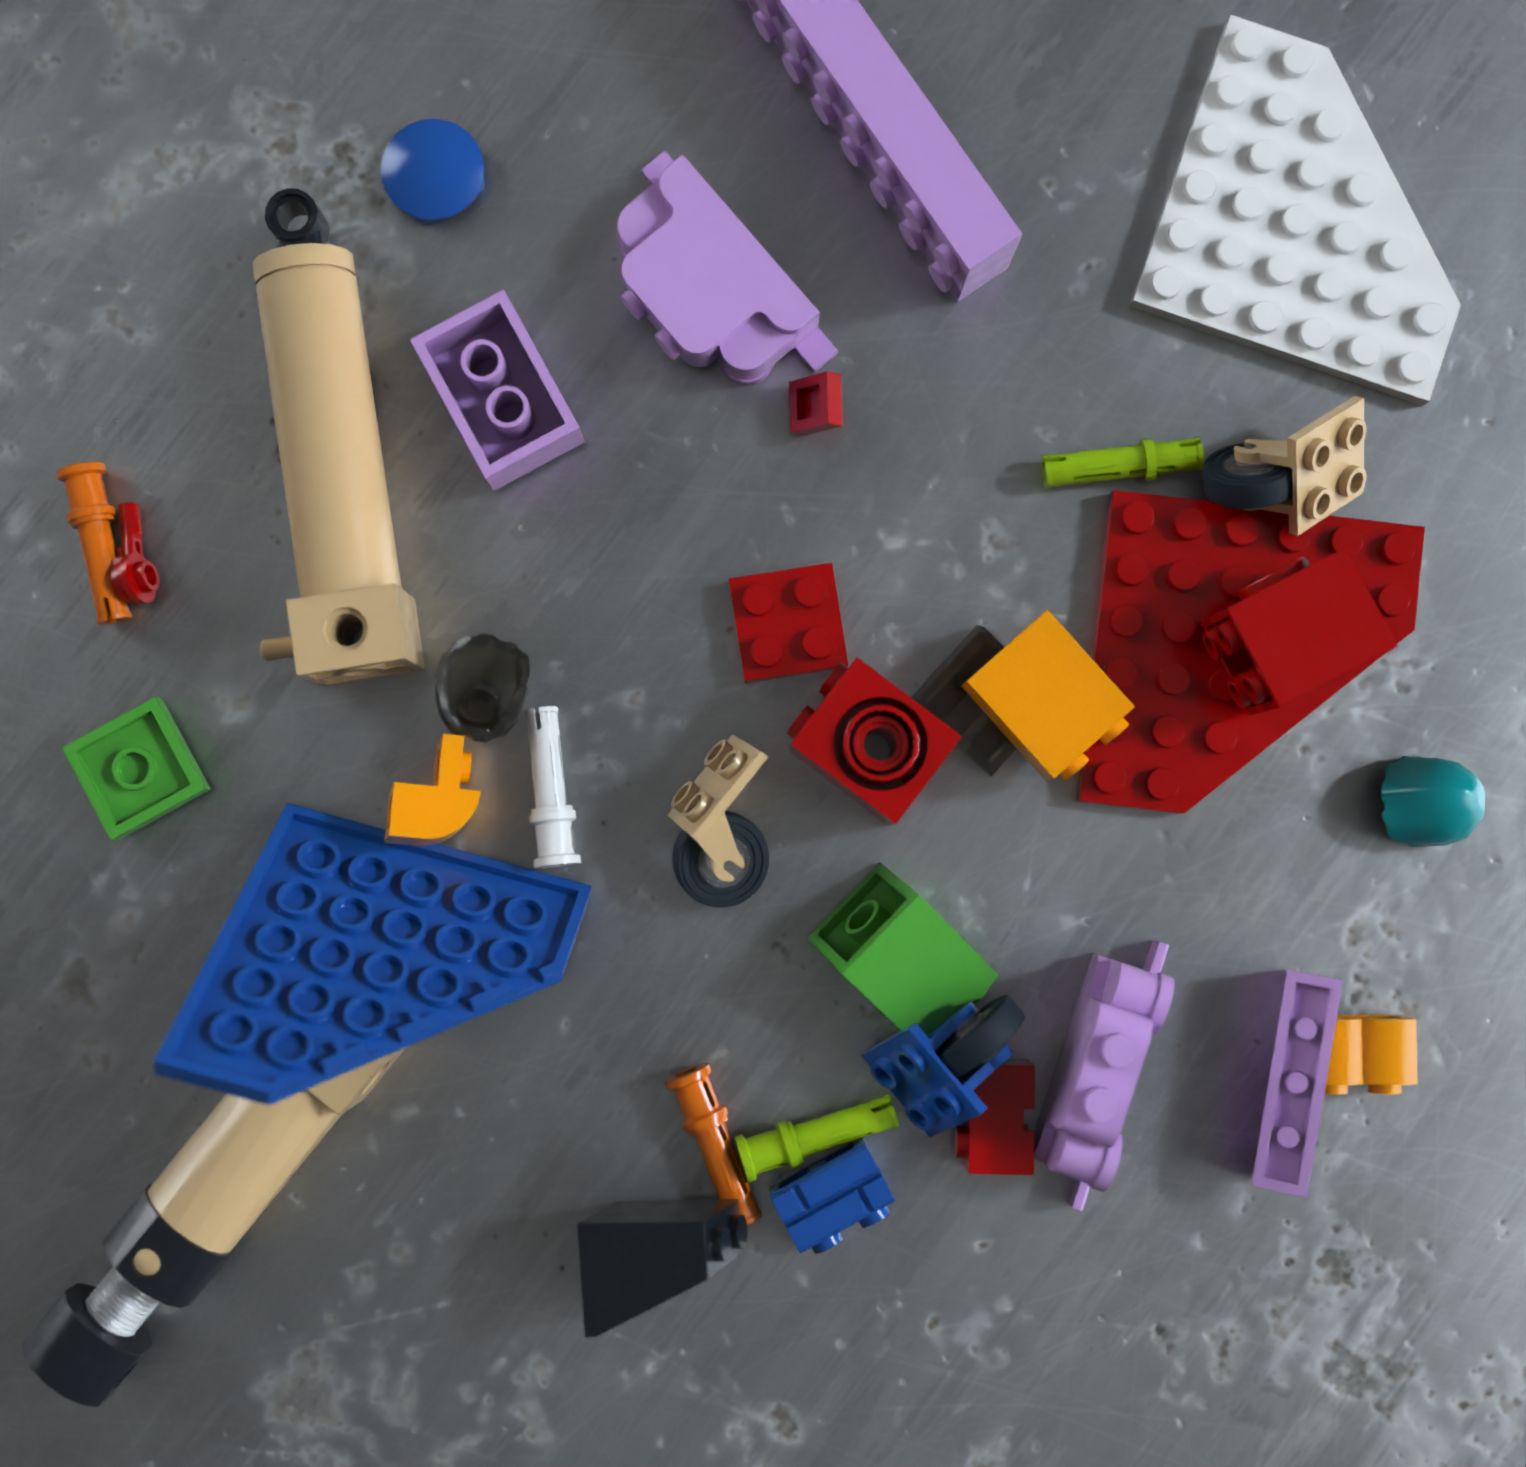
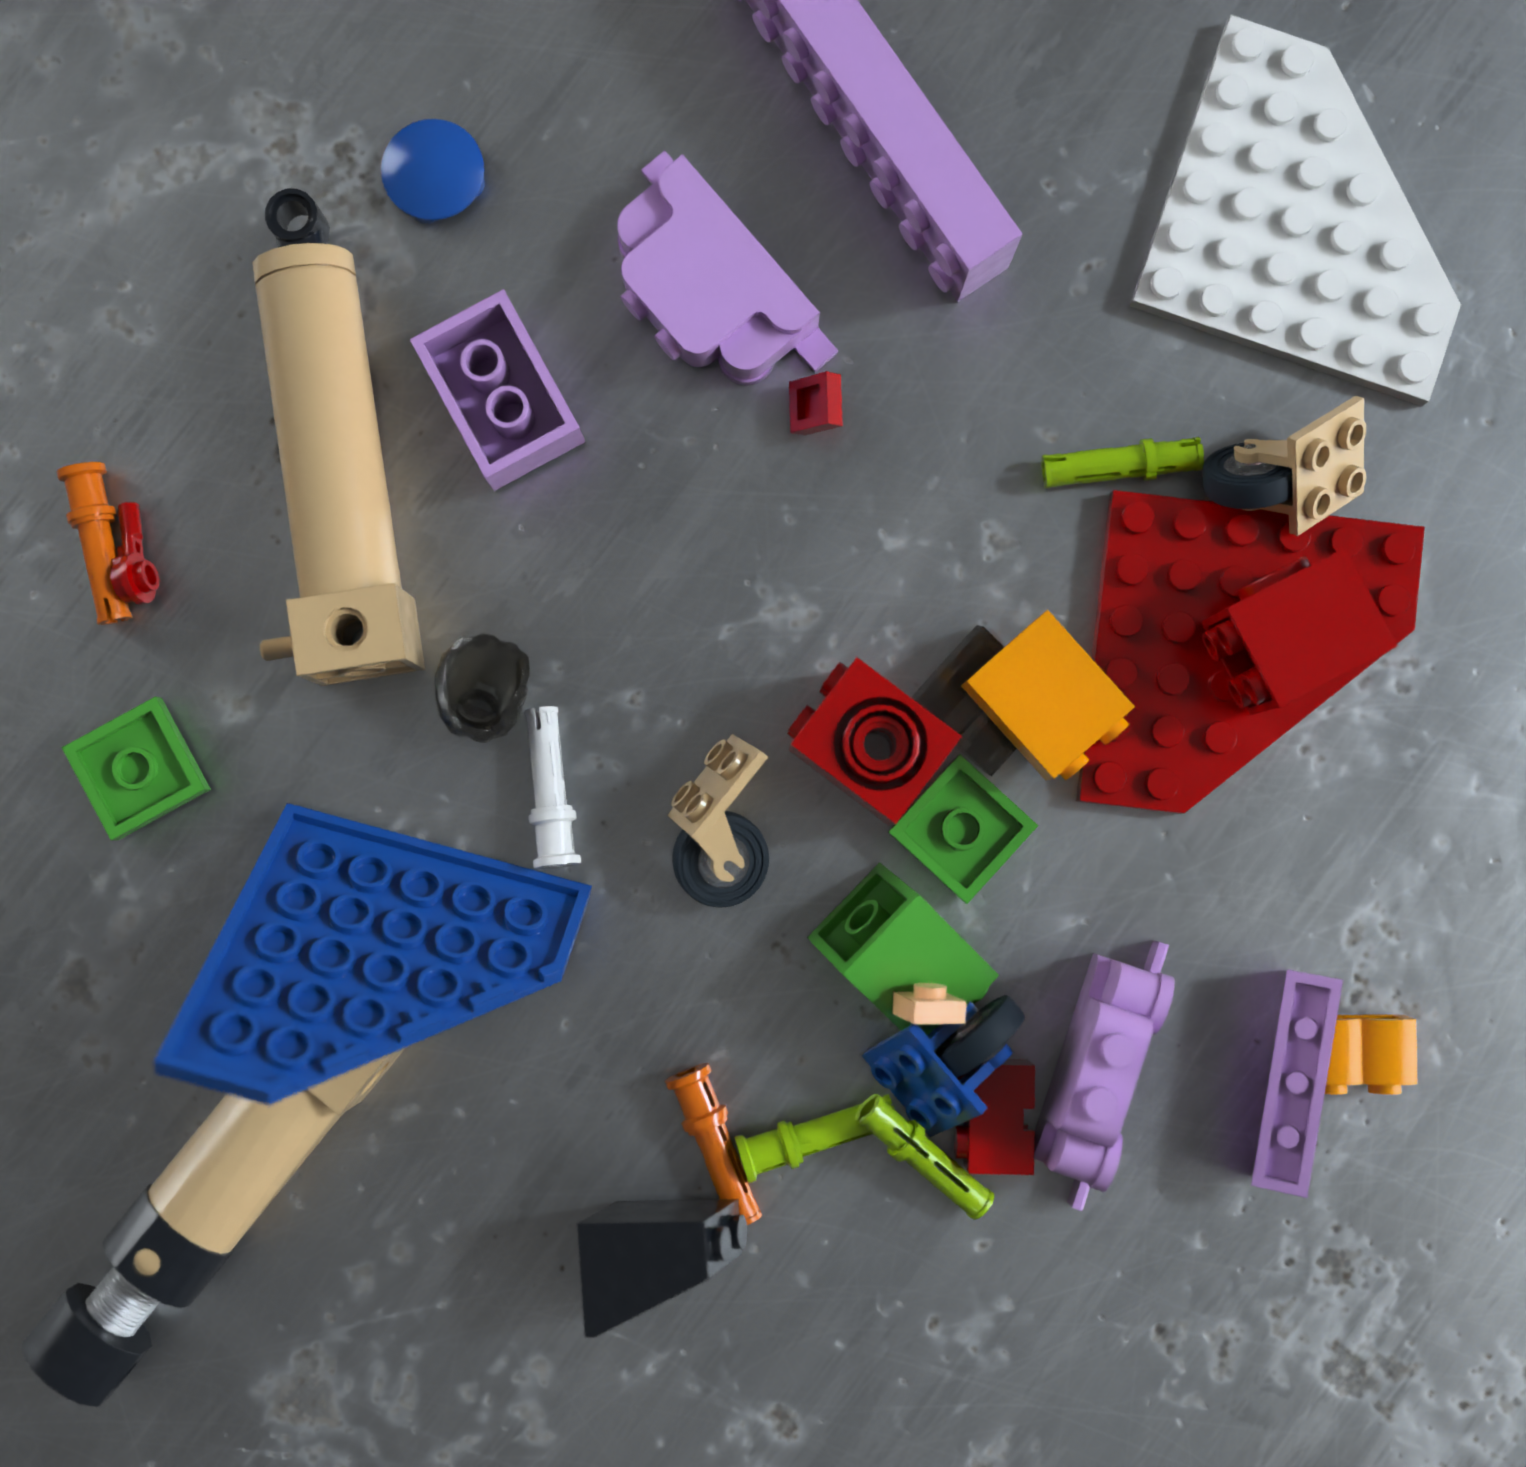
(437, 812): light orange brick -> none
(788, 622): red plate -> none
(832, 1197): blue brick -> none
(882, 1119): none -> lime pin
(929, 1005): none -> light nougat plate
(962, 829): none -> bright green plate
(1431, 801): teal hair -> none

